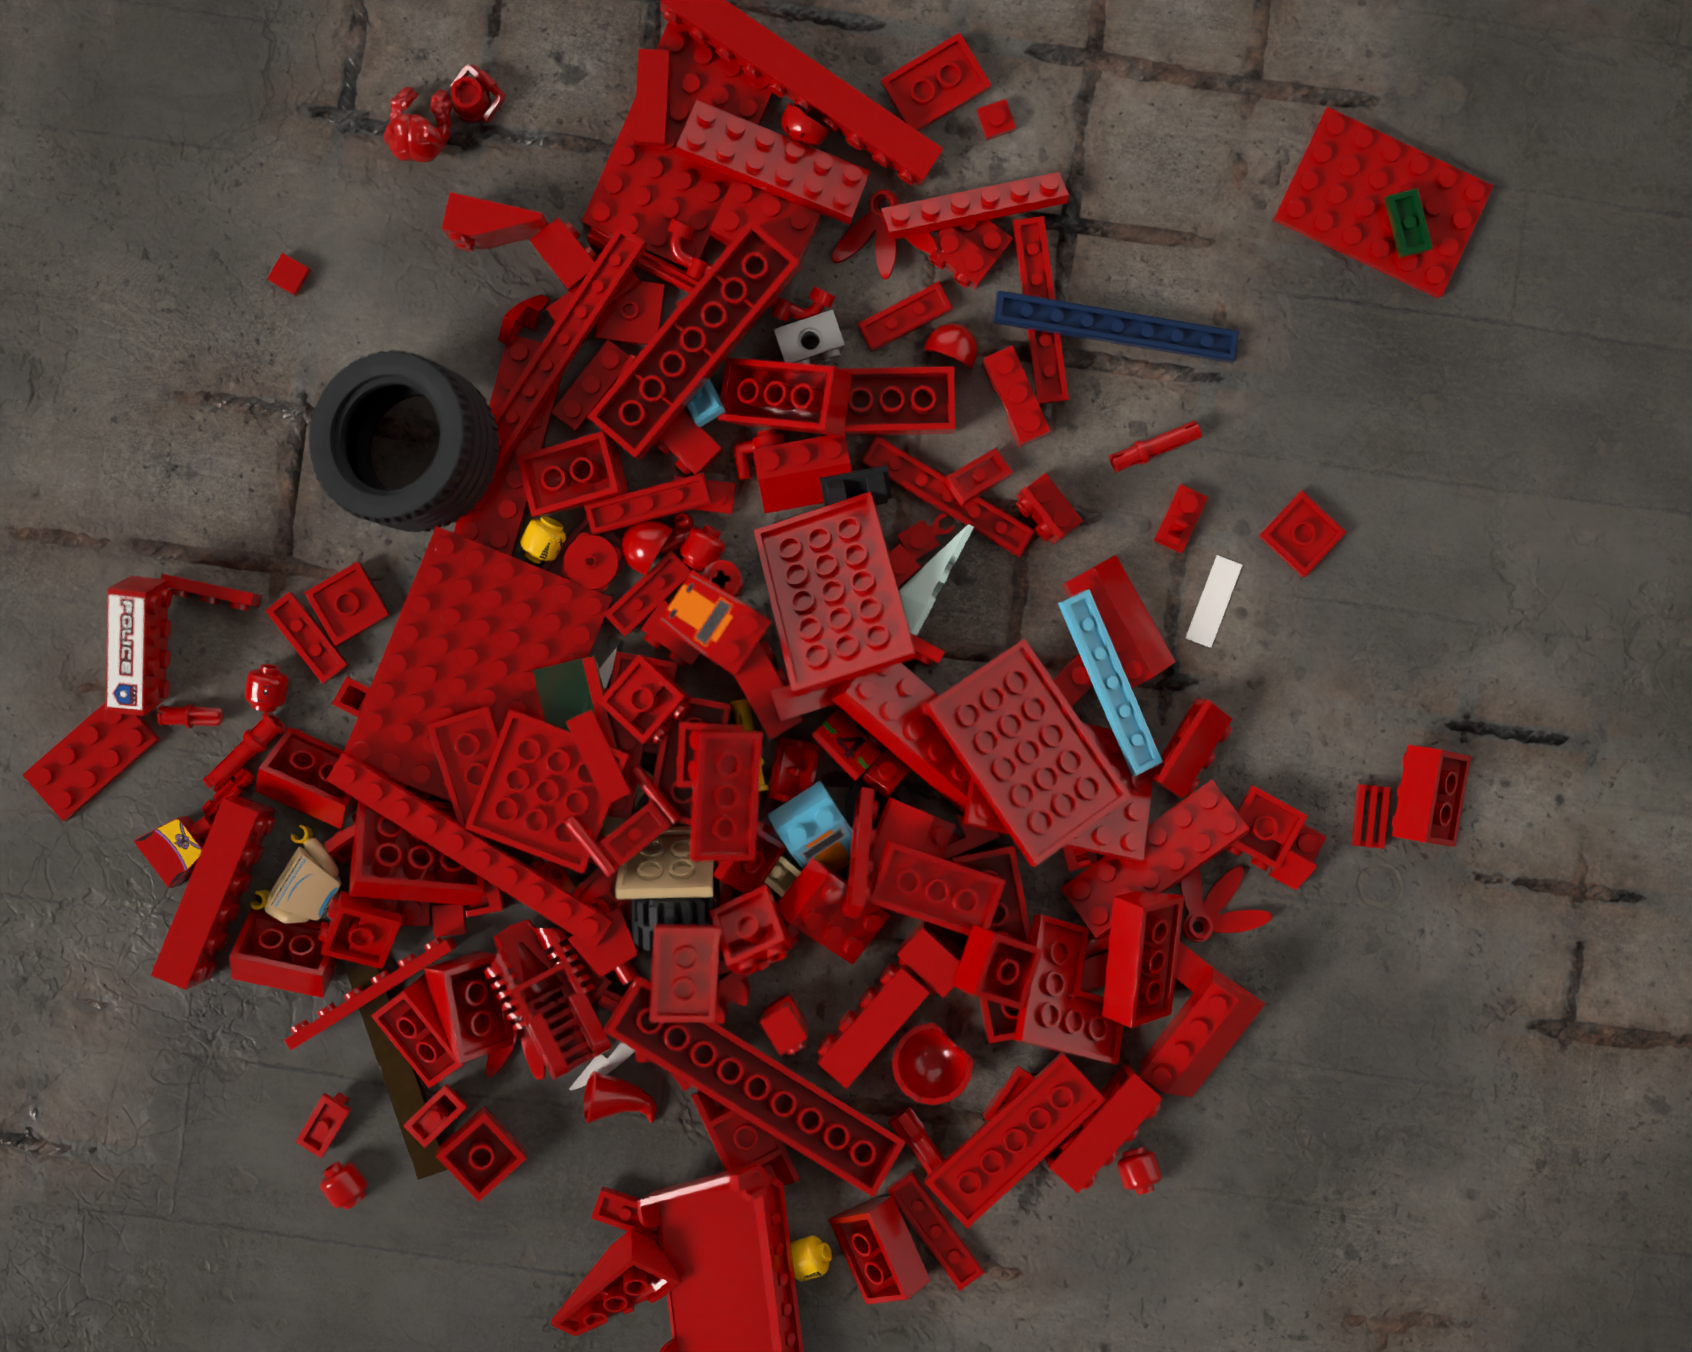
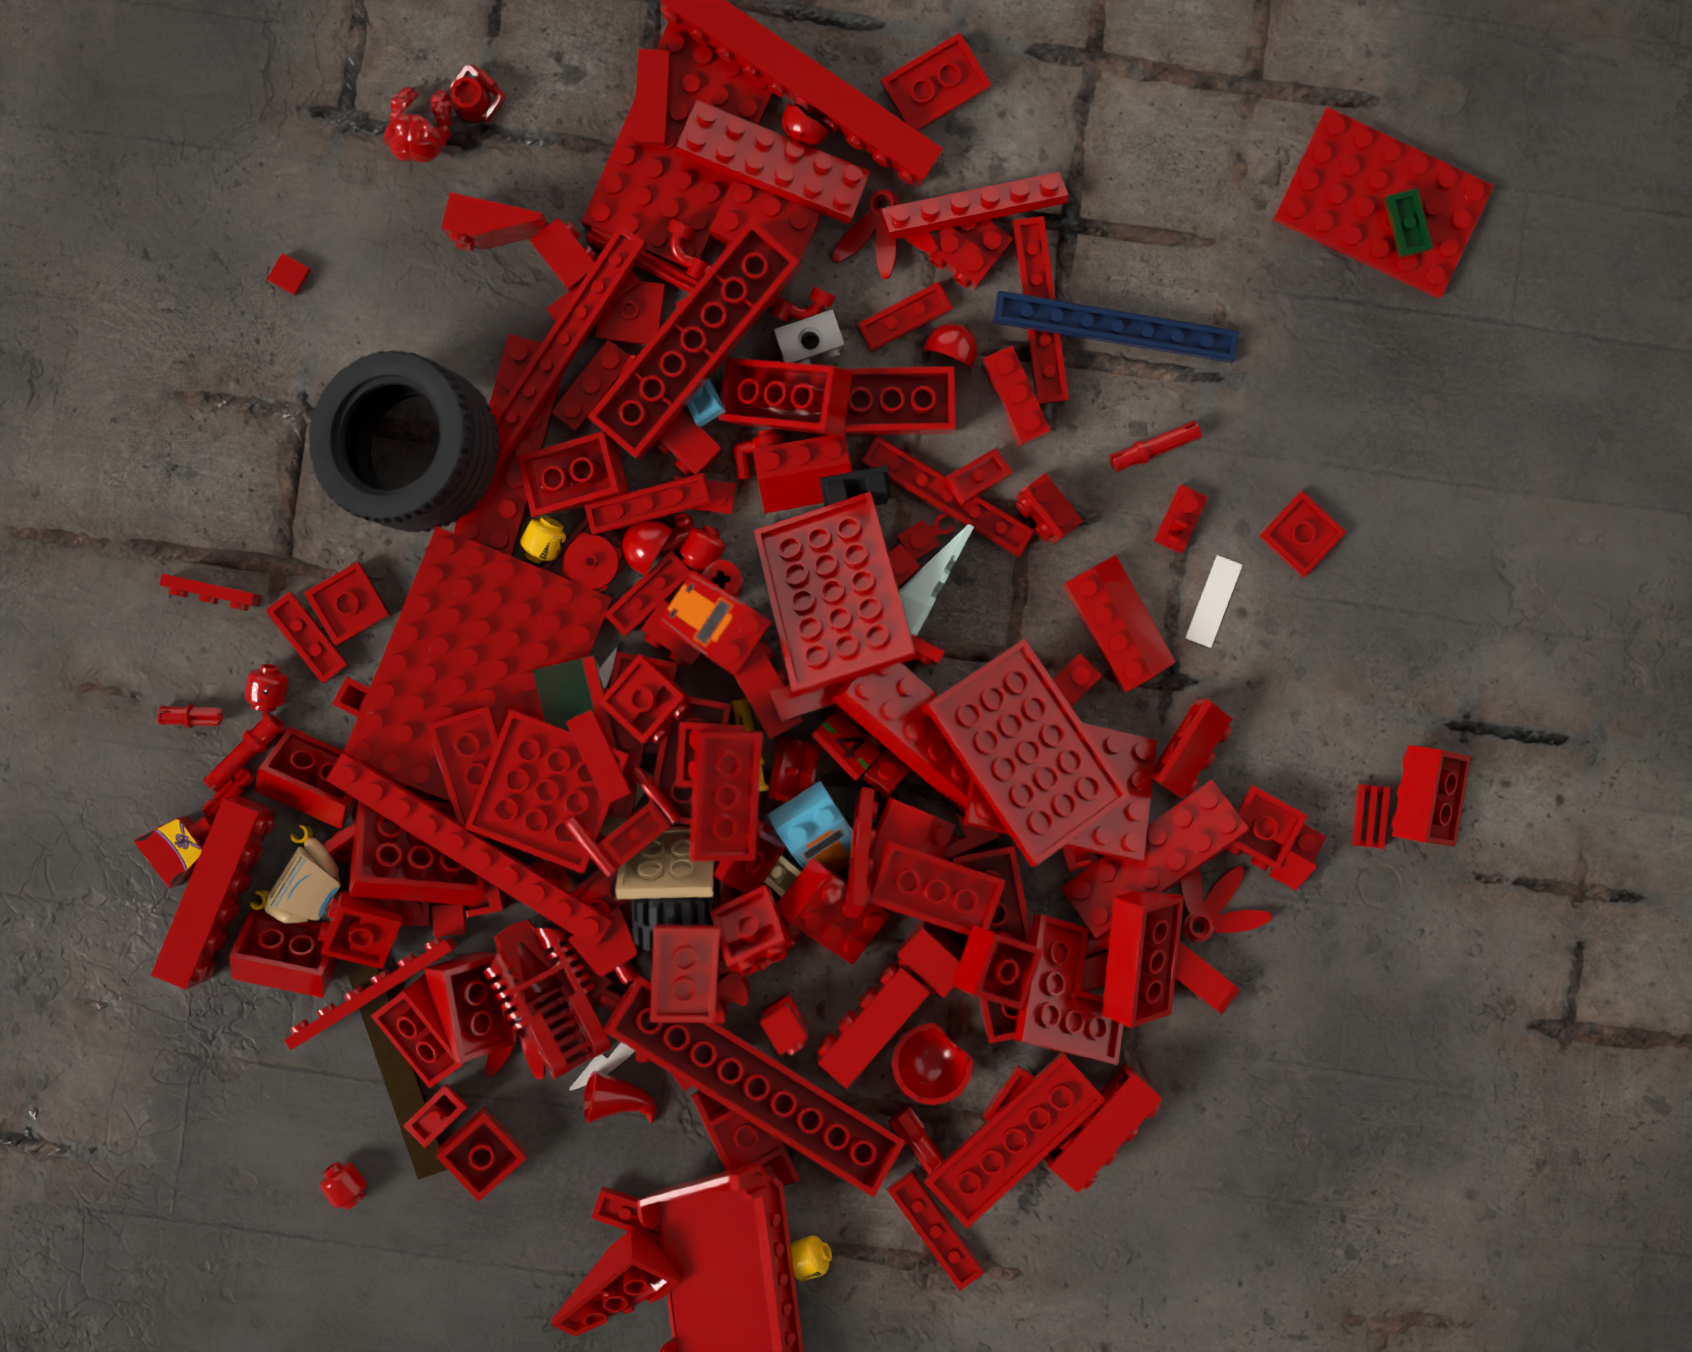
(89, 760): red plate -> none
(137, 645): brick -> none
(324, 1124): red plate -> none
(523, 314): red slope -> none
(880, 1251): red slope -> none
(996, 119): red plate -> none
(1110, 682): medium azure plate -> none
(1139, 1170): red head -> none
(1199, 1035): red slope -> none

